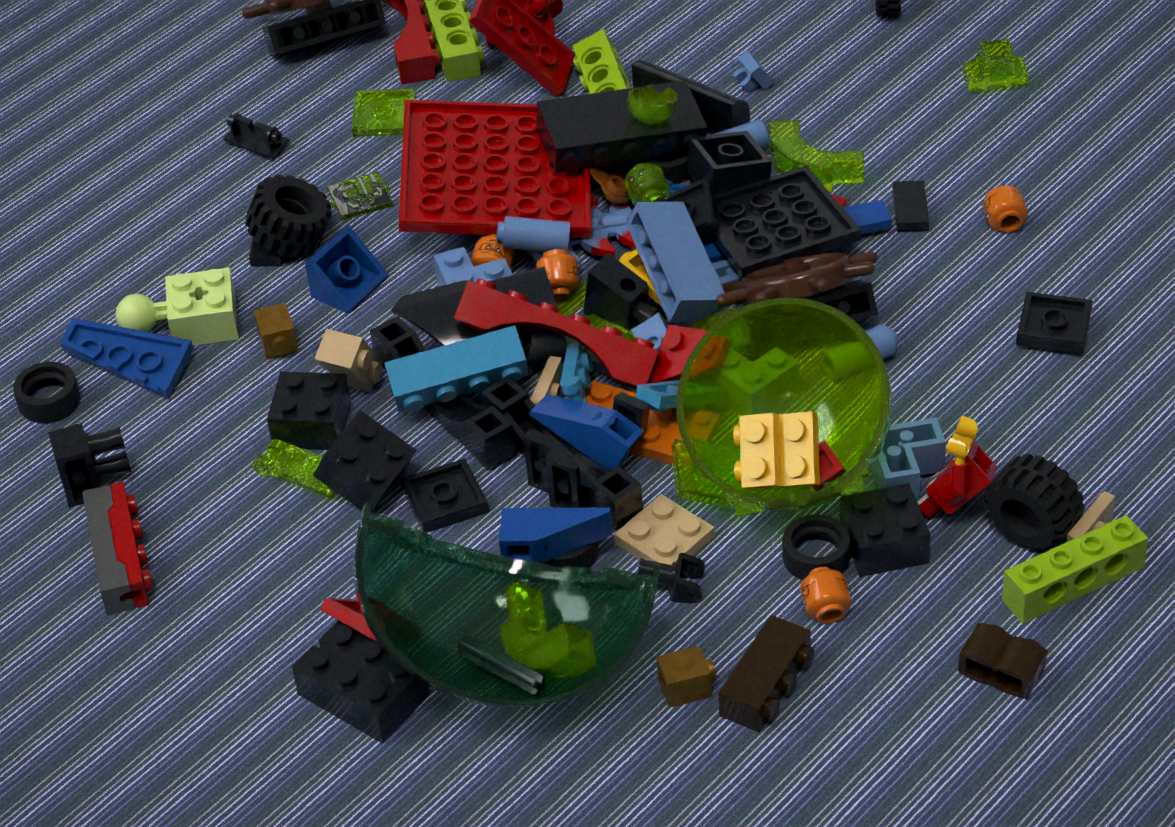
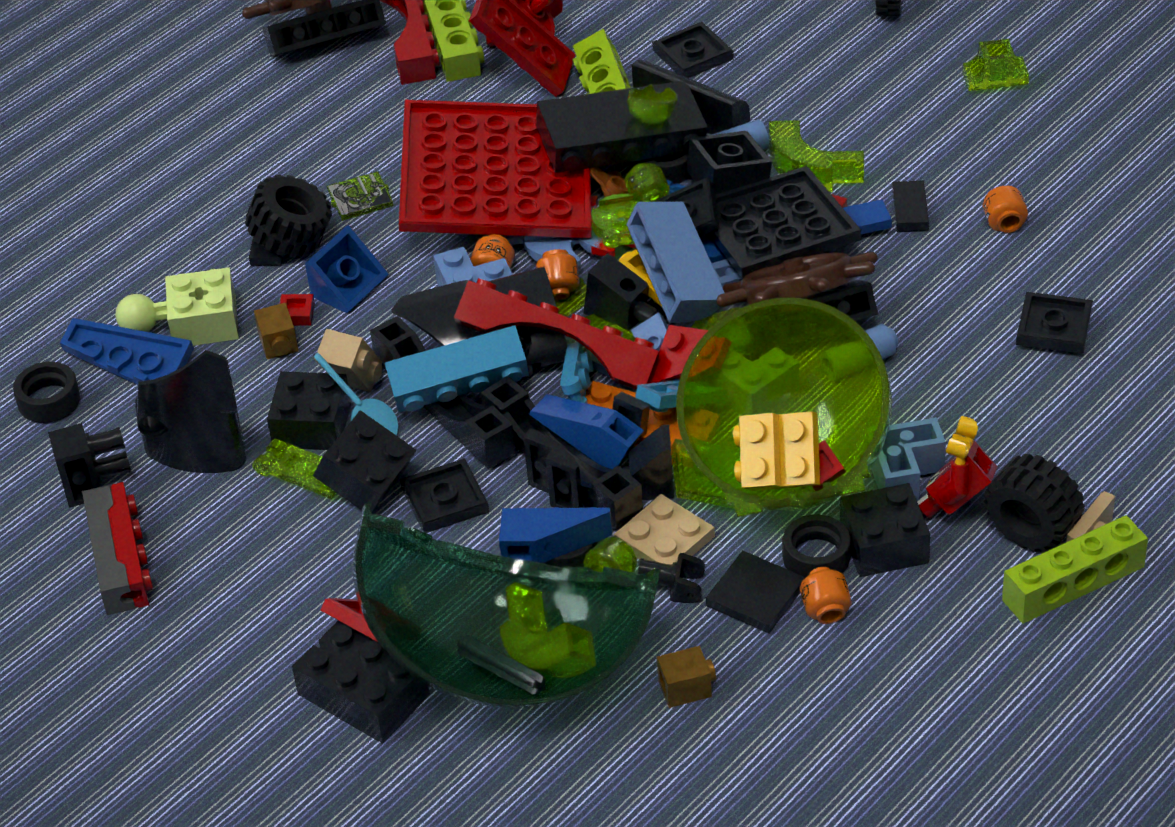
(192, 417): none -> black panel
(256, 137): black hinge -> none
(299, 307): none -> red tile
(372, 407): none -> medium azure piece
(380, 112): clear neon green tile -> none
(533, 234): medium blue brick -> none
(549, 380): tan plate -> none
(606, 222): none -> clear neon green plate
(611, 553): none -> clear neon green head
(652, 464): none -> black slope
(693, 50): none -> black tile
(751, 73): medium blue tile -> none
(755, 591): none -> black tile
(765, 673): dark brown brick -> none
(1002, 660): dark brown brick -> none

